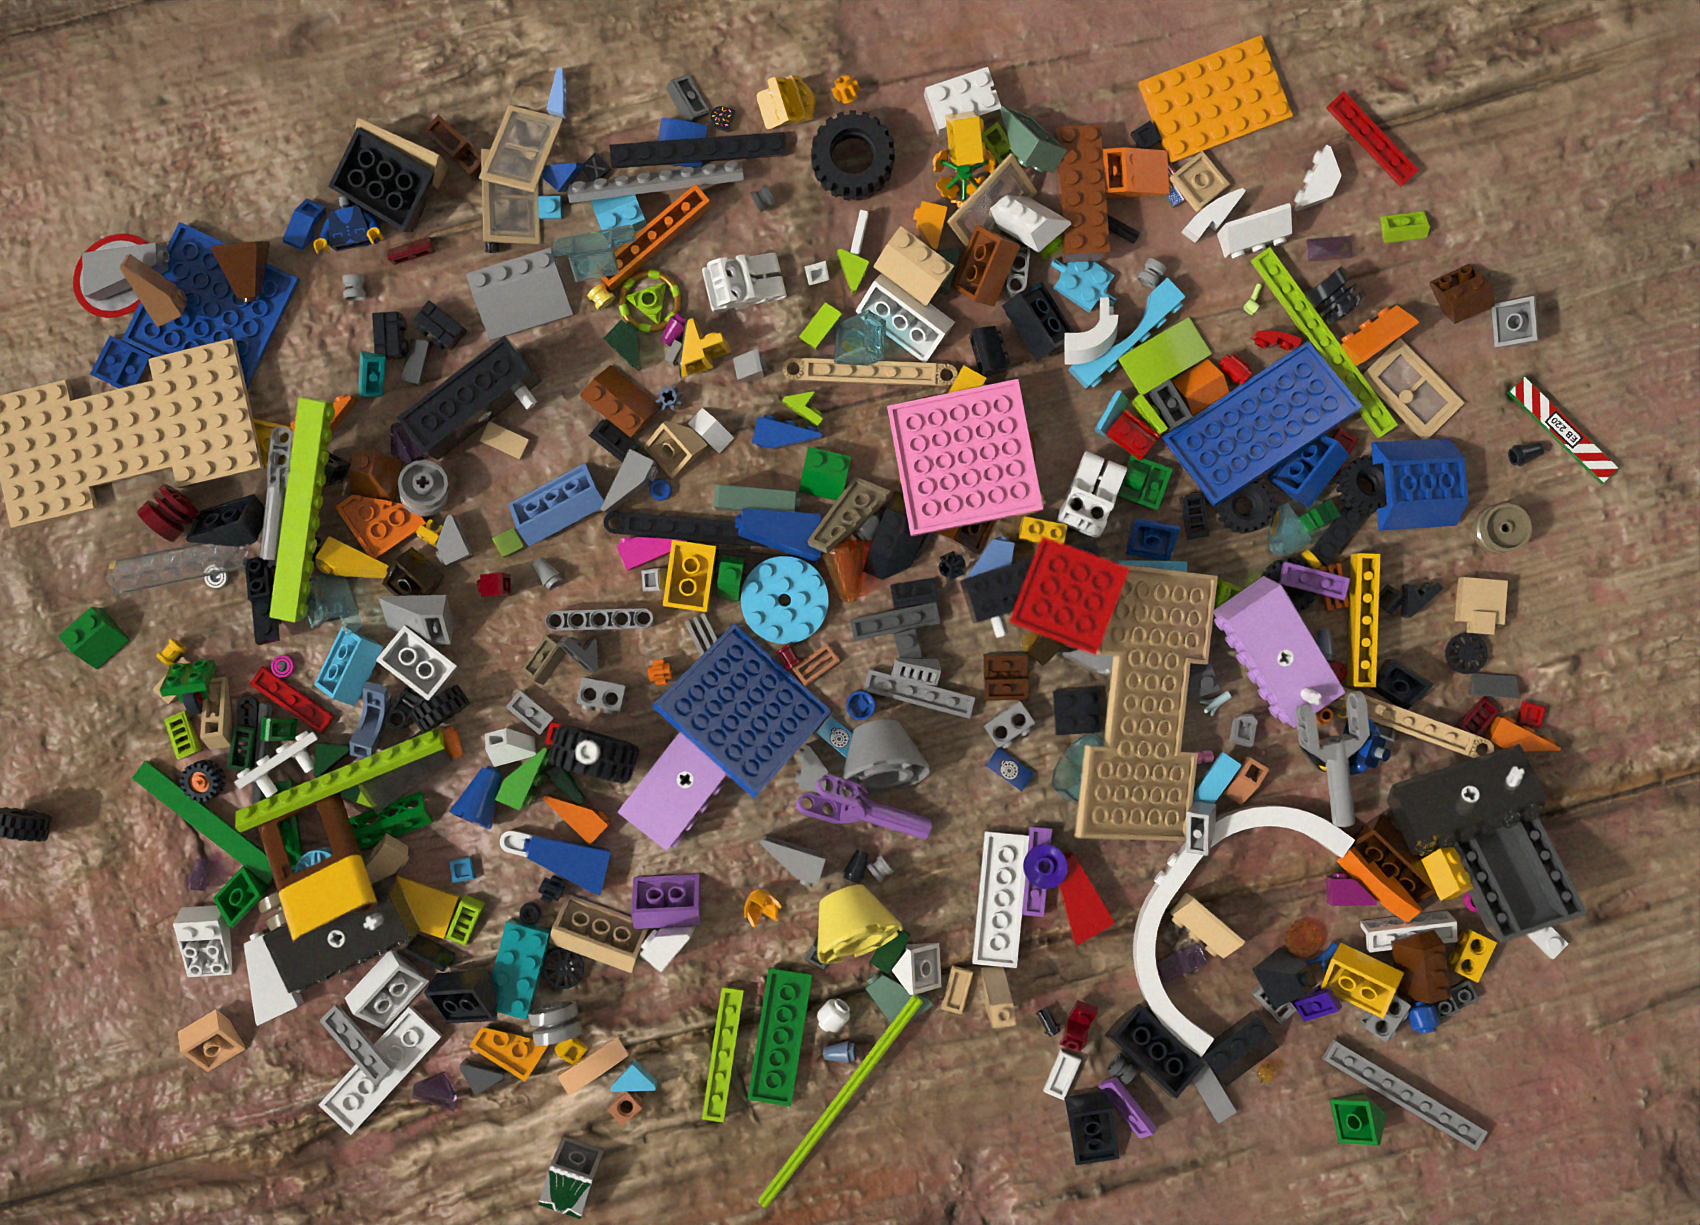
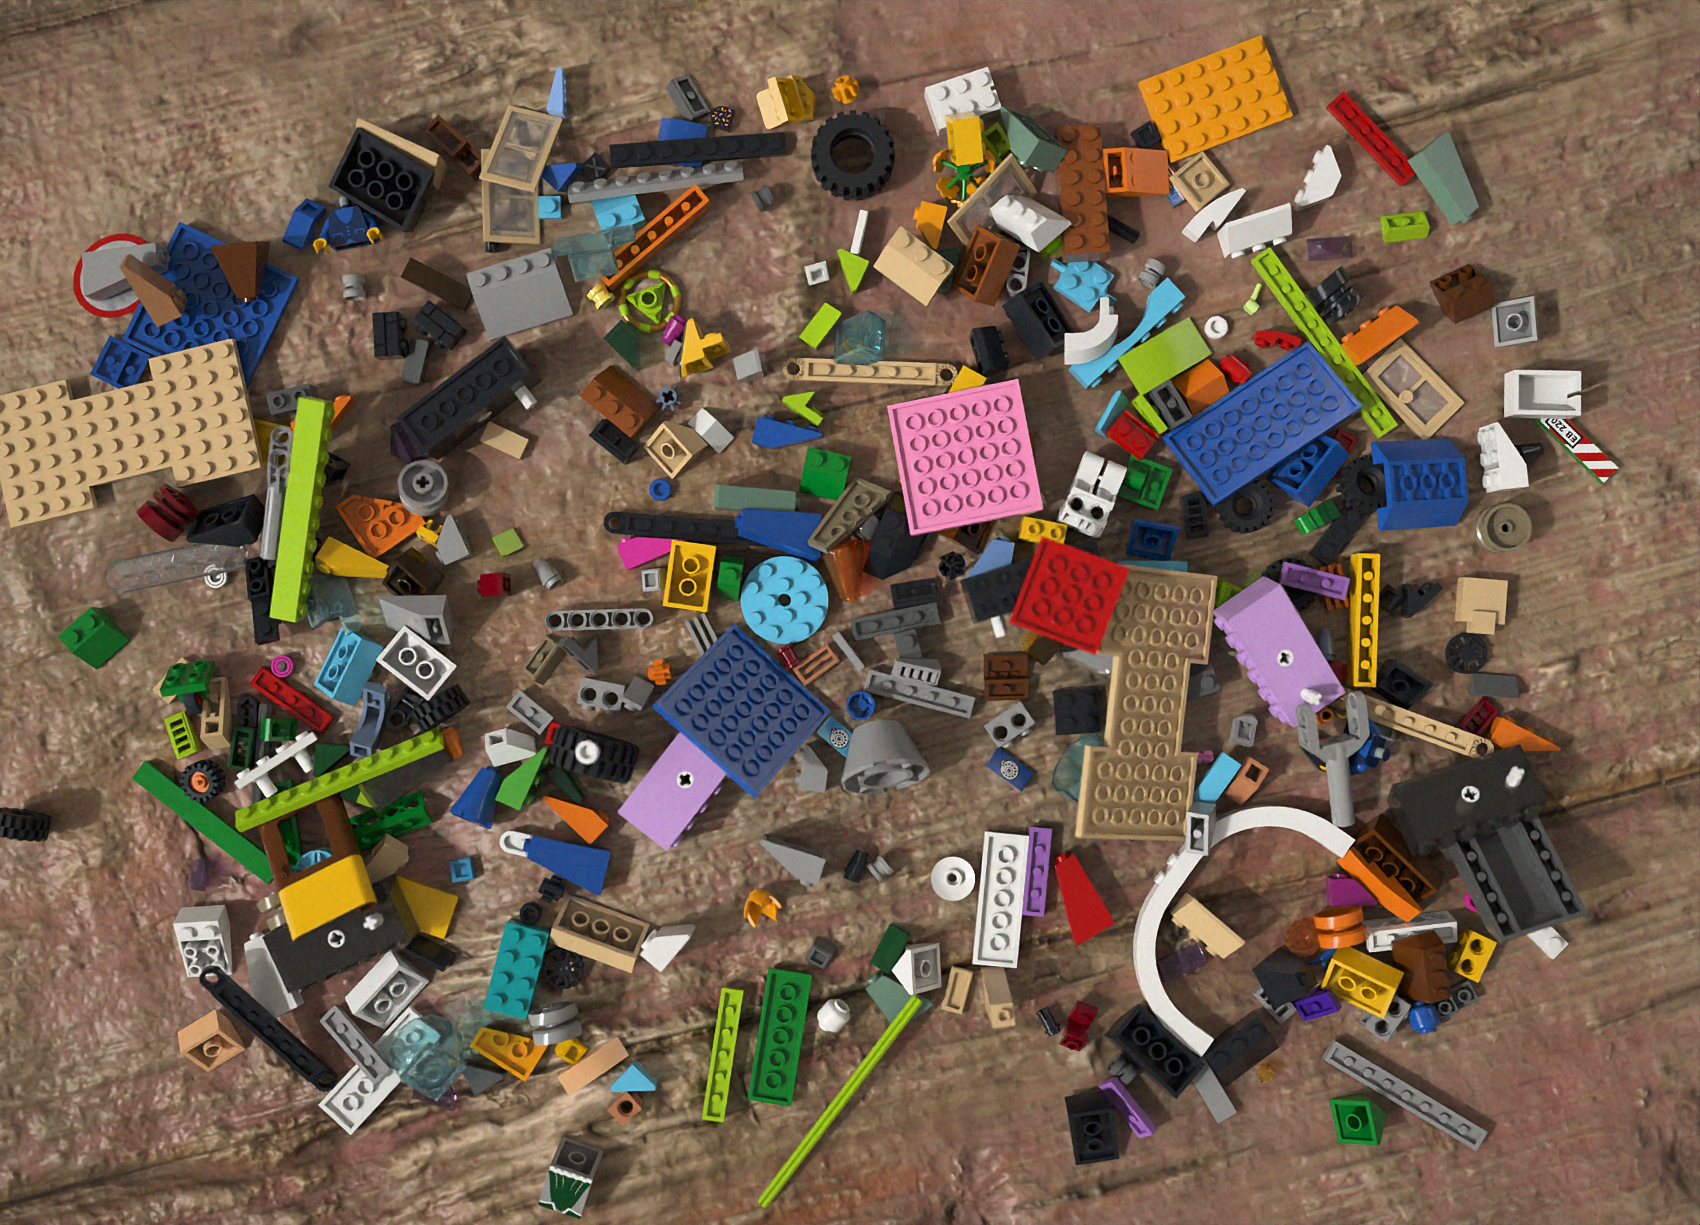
(171, 652): yellow bush -> none
(239, 896): green slope -> none
(268, 1028): none -> black plate
(285, 401): none -> dark grey brick
(371, 374): teal slope -> none
(374, 475): dark orange slope -> none
(410, 251): dark red slope -> none
(428, 1055): none -> clear light blue plate
(437, 284): none -> dark brown slope
(463, 996): black slope -> none
(468, 906): lime slope -> none
(556, 504): medium blue slope -> none
(632, 477): light grey slope -> none
(638, 694): none -> light grey slope
(666, 901): medium lavender slope -> none
(750, 279): white connector -> none
(840, 1052): sand blue cone -> none
(848, 651): none -> light grey tile
(853, 924): light yellow cone -> none
(858, 807): medium lavender piece -> none
(907, 320): white slope -> none
(961, 886): none -> white dish
(1037, 873): dark purple dish -> none
(1062, 1074): white tile -> none
(1214, 703): light aqua bar -> none
(1216, 327): none -> white tile
(1286, 531): clear light blue slope -> none
(1310, 559): yellow tile -> none
(1340, 926): none -> orange wheel
(1445, 178): none -> sand green slope
(1447, 873): yellow brick -> none
(1501, 461): none -> white slope
(1531, 714): red tile -> none
(1542, 394): none -> white piece

